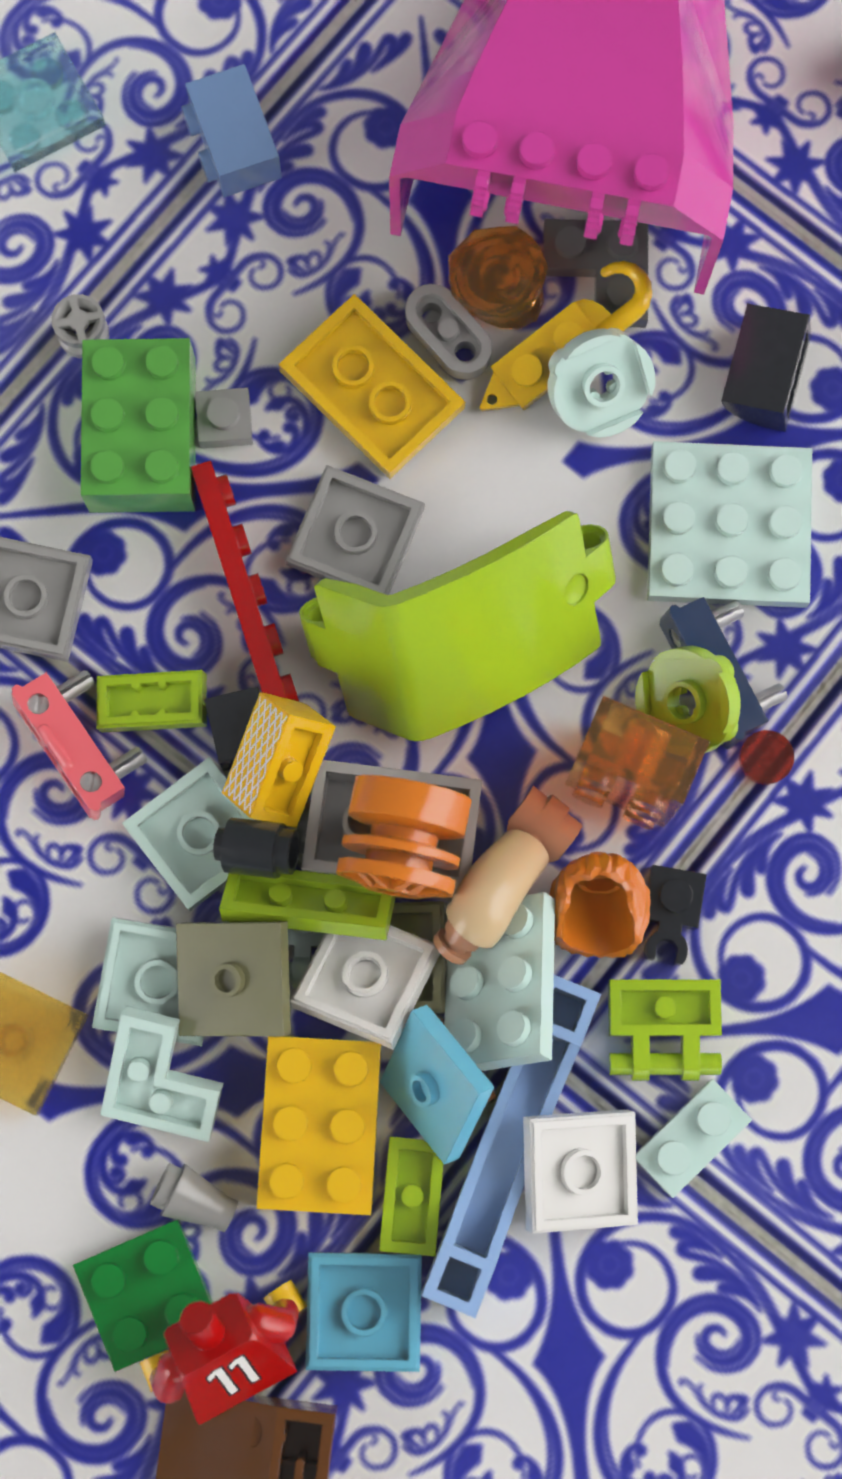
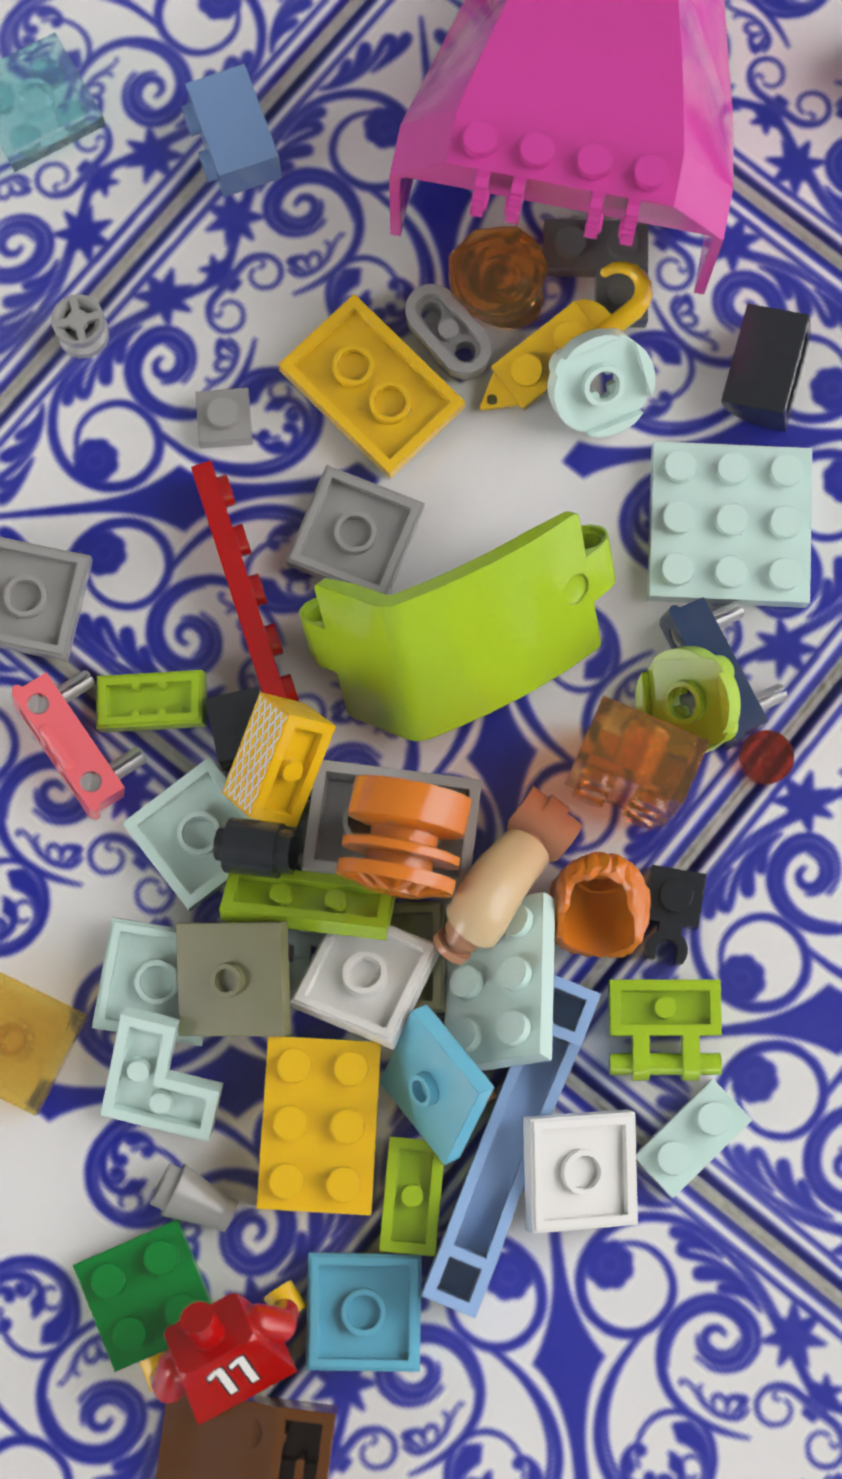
(138, 425): bright green brick -> none

